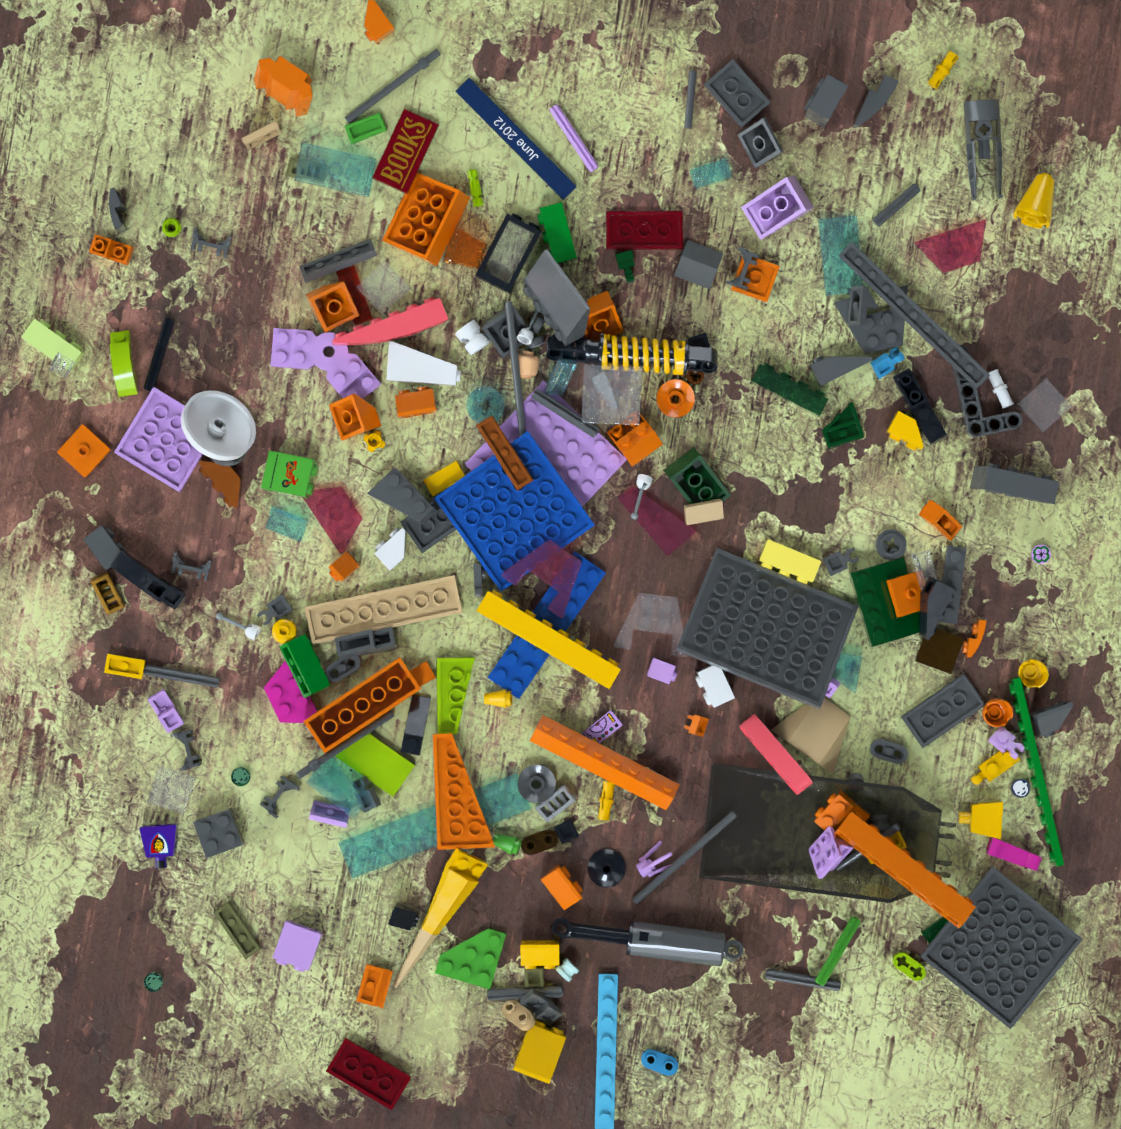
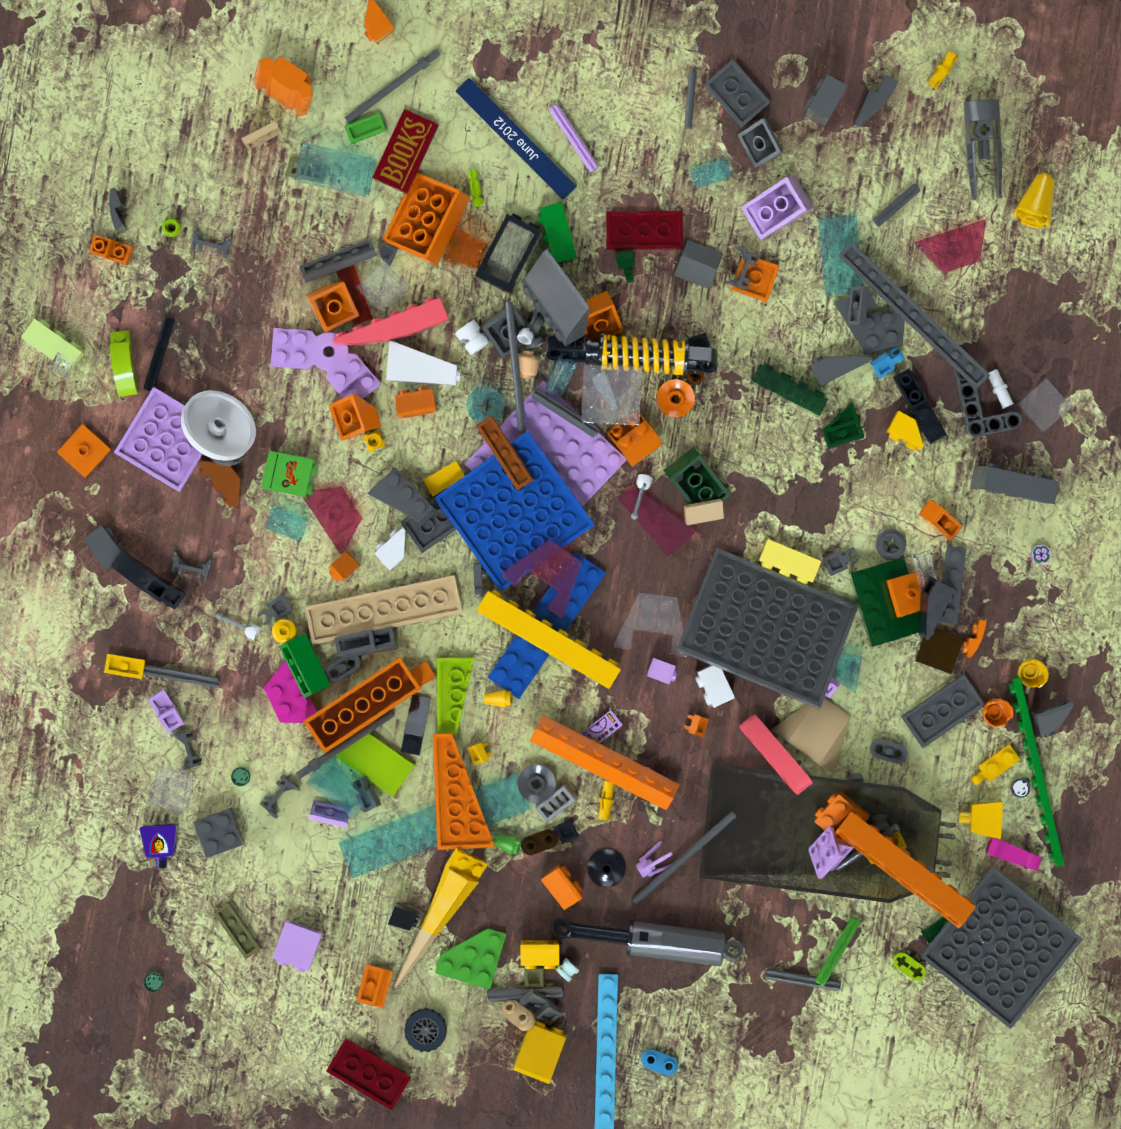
(105, 575): pearl gold slope -> none
(387, 252): none -> dark grey tile
(425, 1030): none -> black wheel
(478, 753): none -> yellow tile
(1004, 740): lavender plate -> none

